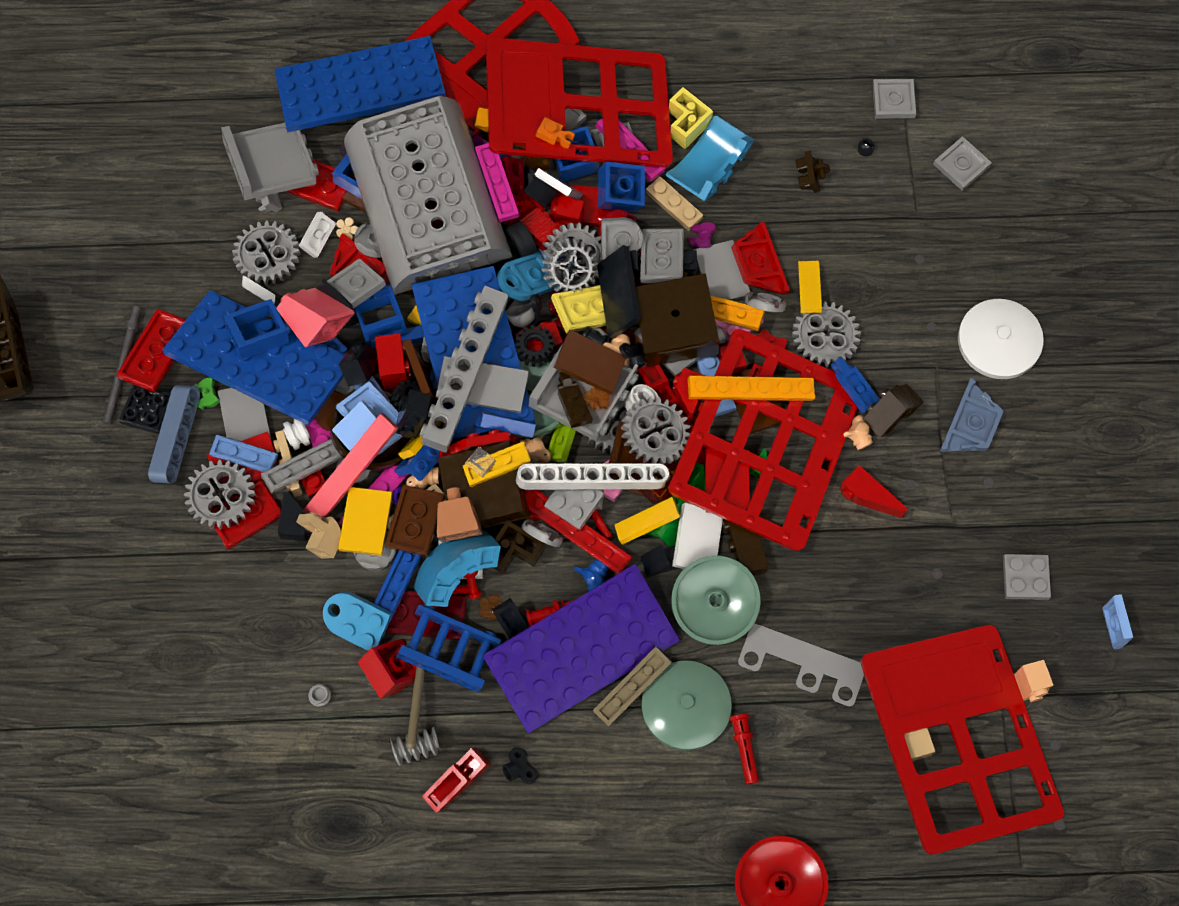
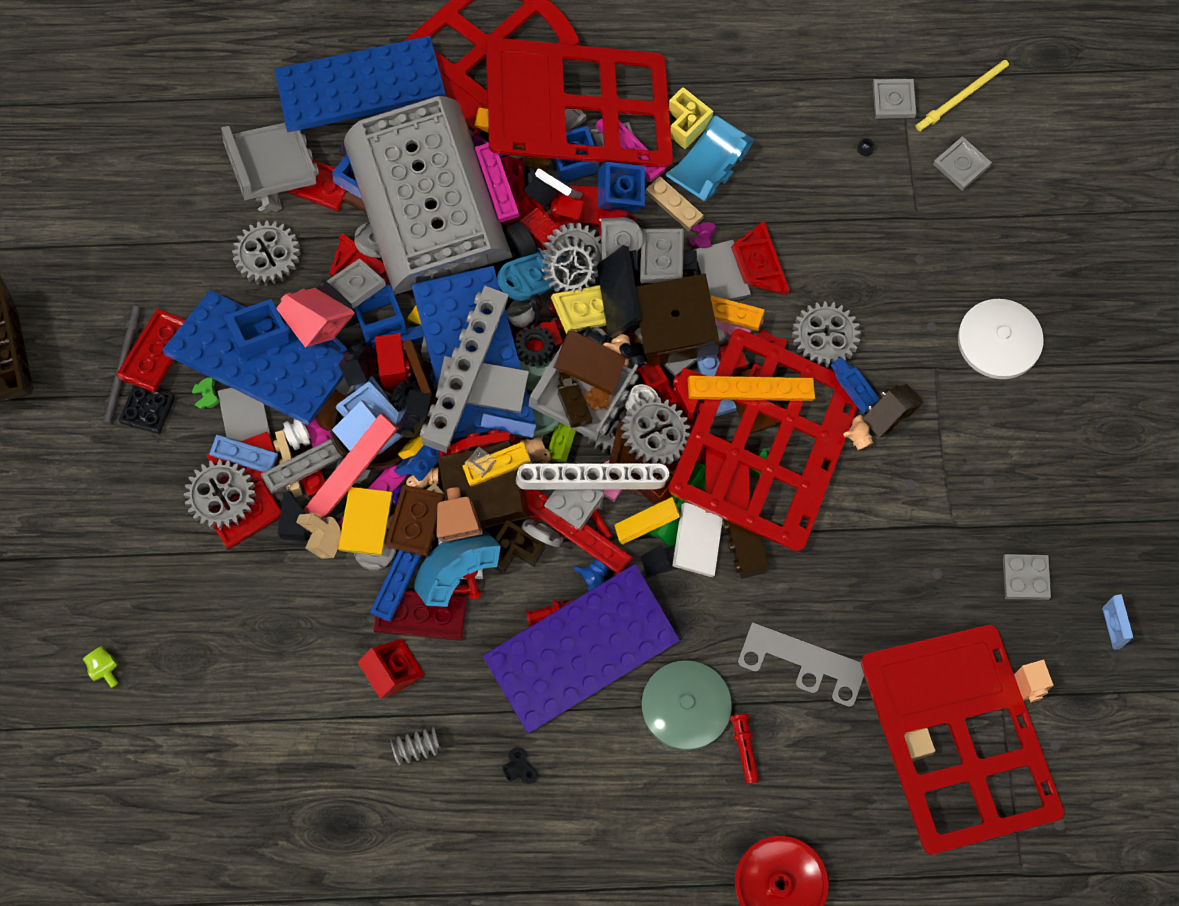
(101, 665): none -> lime piece
(174, 434): sand blue beam -> none
(257, 289): white sticker -> none
(317, 234): white plate -> none
(319, 695): light grey plate -> none
(346, 227): tan plant -> none
(358, 620): dark azure plate -> none
(416, 702): dark tan piece -> none
(451, 670): blue fence -> none
(456, 779): red slope -> none
(487, 606): clear orange plant -> none
(510, 618): black tile -> none
(552, 132): orange plate -> none
(631, 686): dark tan plate -> none
(716, 600): sand green dish -> none
(765, 302): light grey tile -> none
(808, 164): dark brown hips -> none
(810, 287): yellow tile -> none
(868, 492): red slope -> none
(934, 116): none -> light yellow bar
(973, 422): sand blue wing -> none

